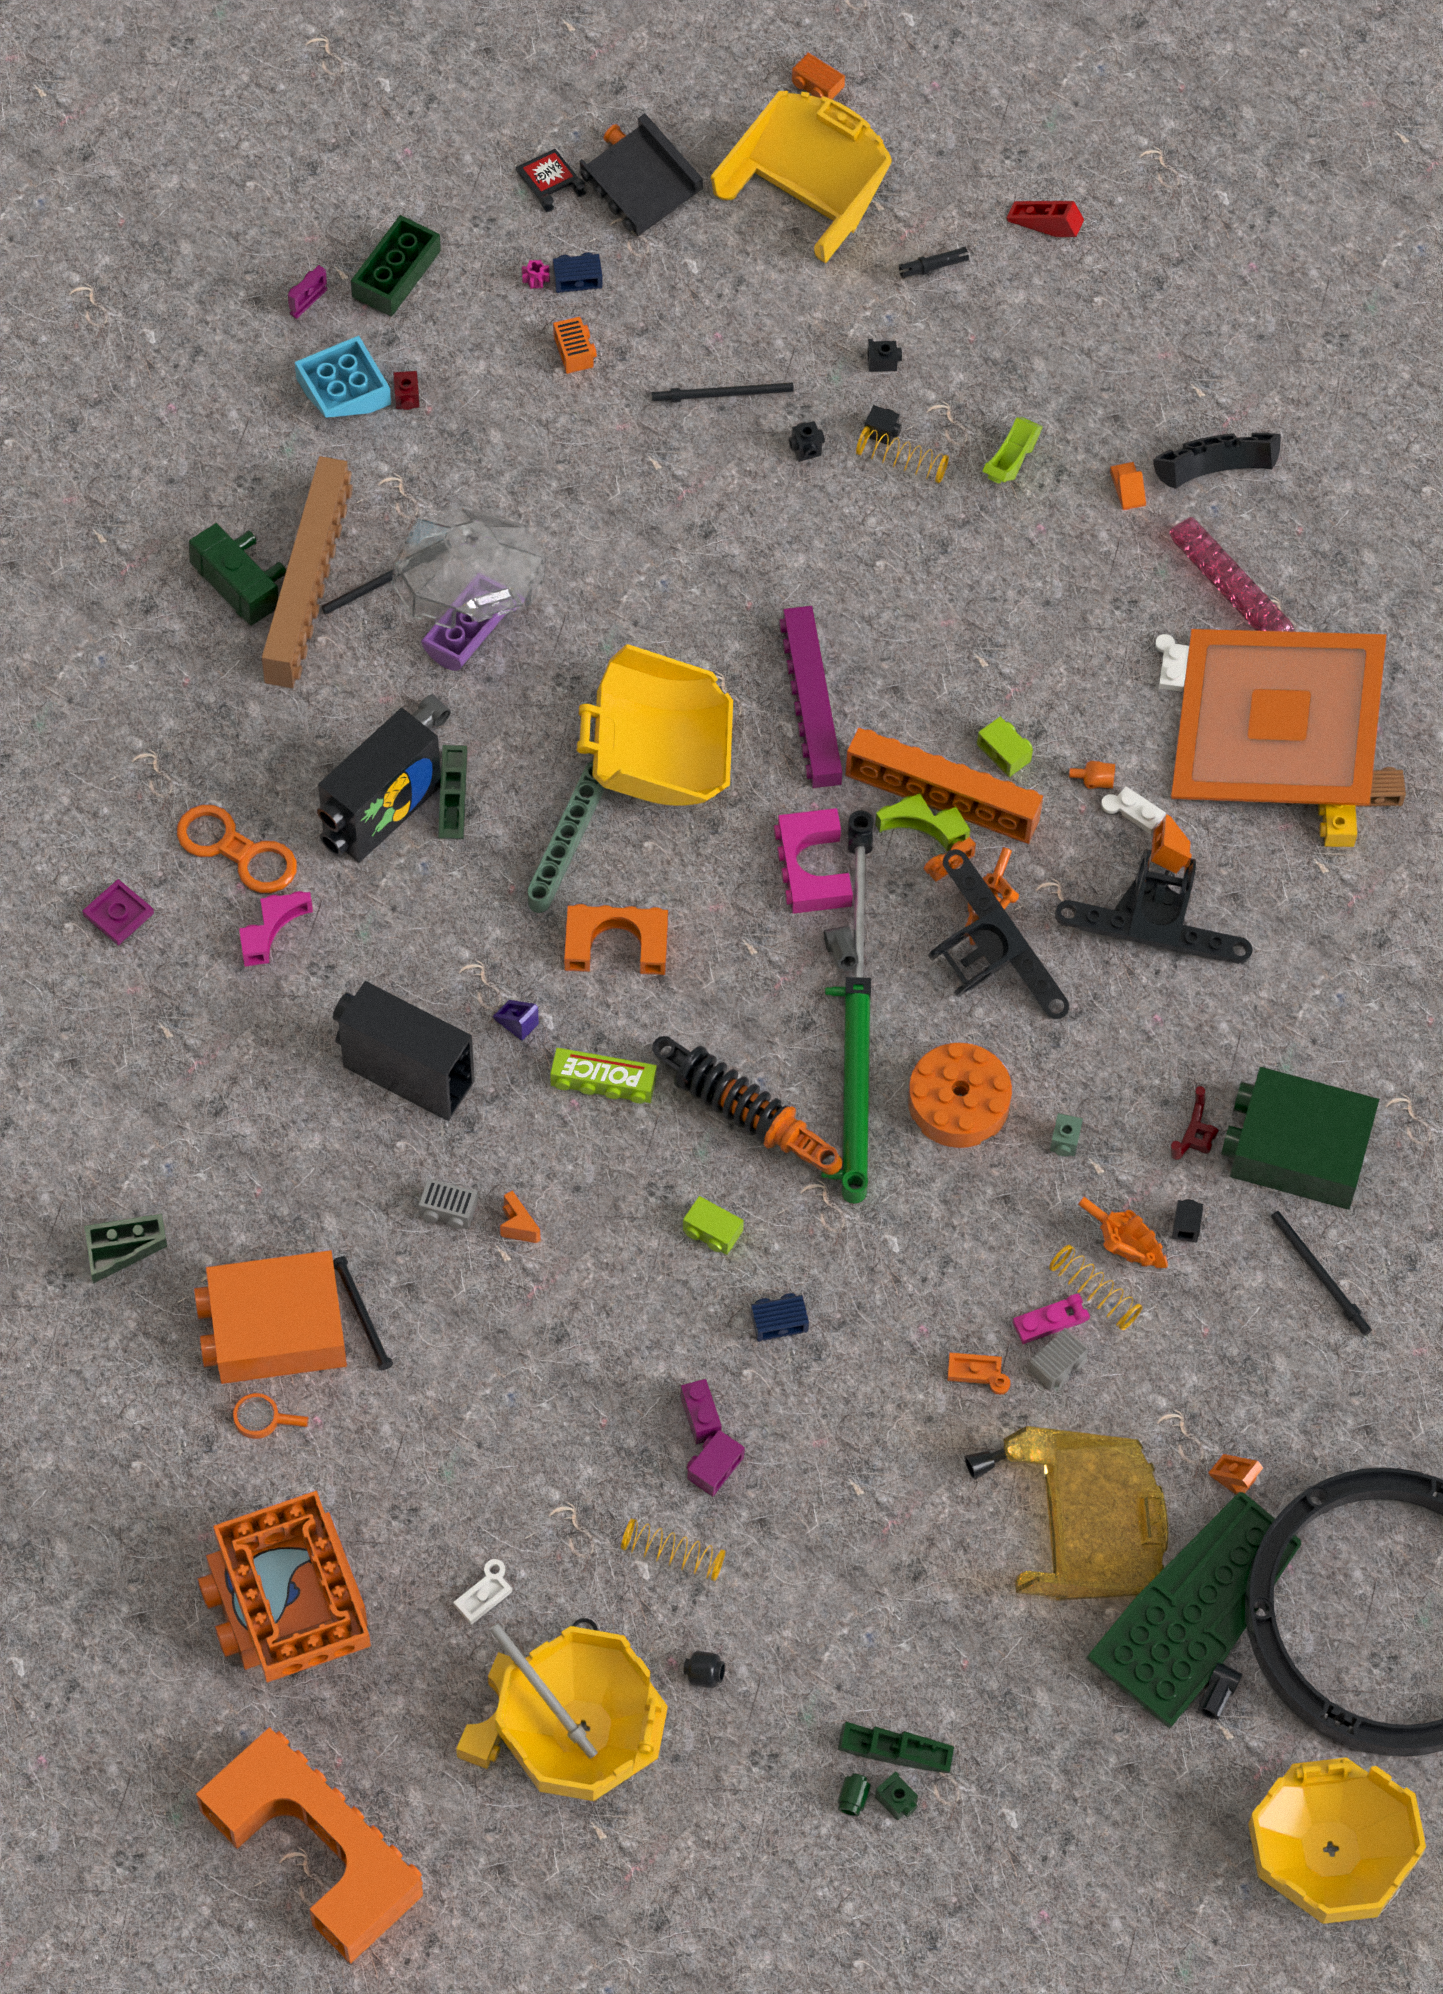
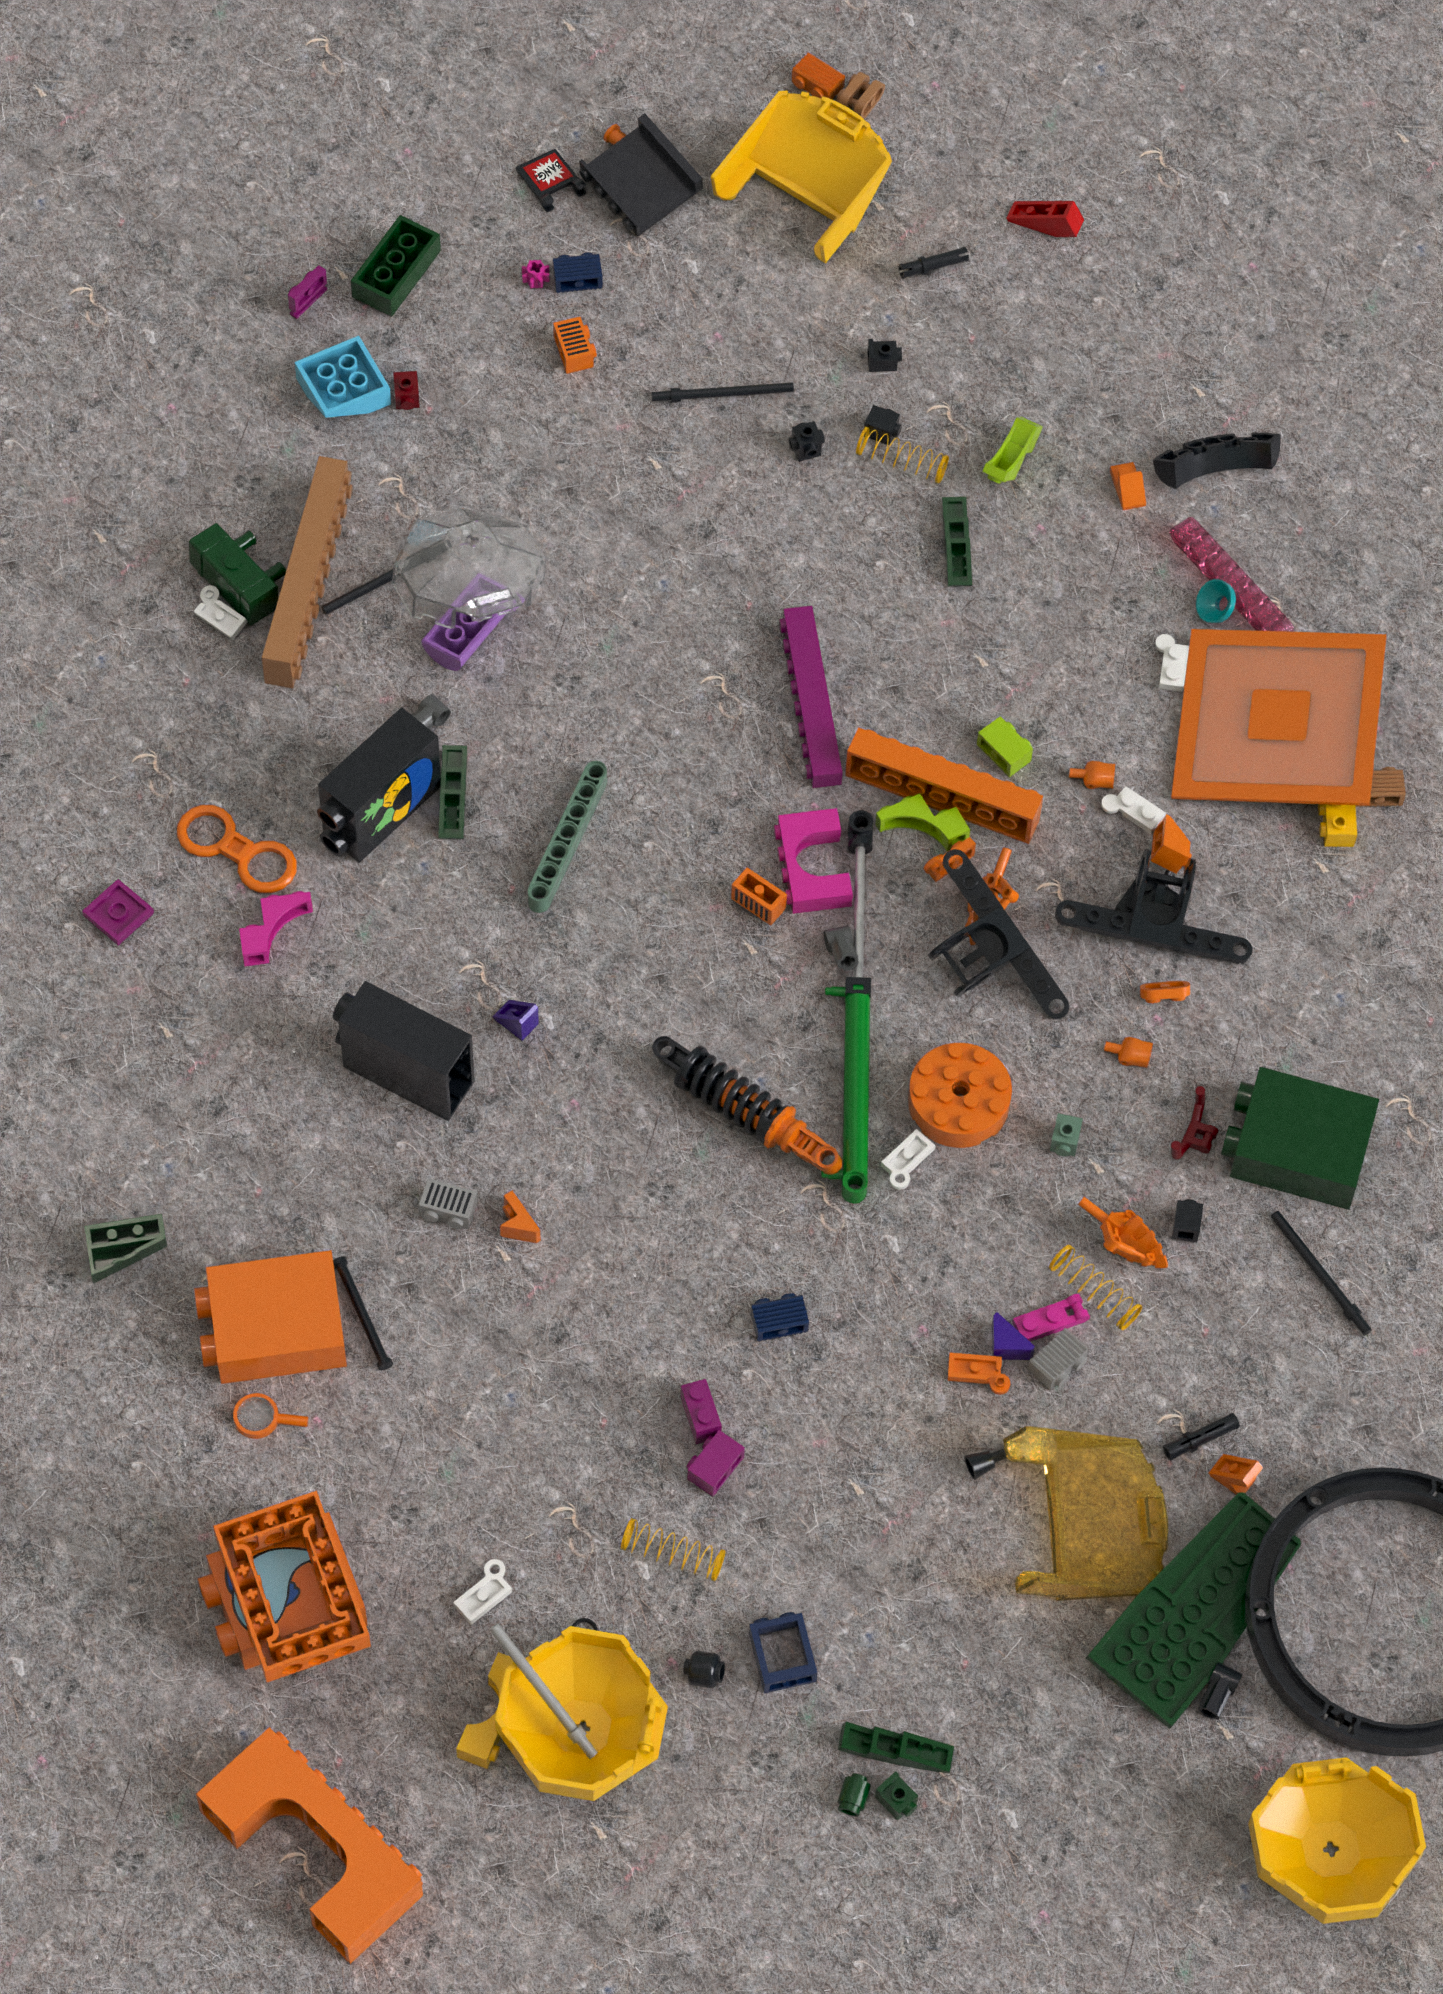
(219, 614): none -> white hinge
(587, 922): orange arch -> none
(603, 1075): lime brick -> none
(659, 729): yellow windscreen -> none
(712, 1225): lime brick -> none
(758, 896): none -> orange brick
(788, 1677): none -> dark blue window
(858, 86): none -> medium nougat brick
(907, 1158): none -> white hinge
(956, 541): none -> dark green slope
(1008, 1341): none -> dark purple slope
(1131, 1051): none -> orange piece
(1165, 990): none -> orange plate
(1193, 1440): none -> black pin
(1209, 598): none -> teal piece

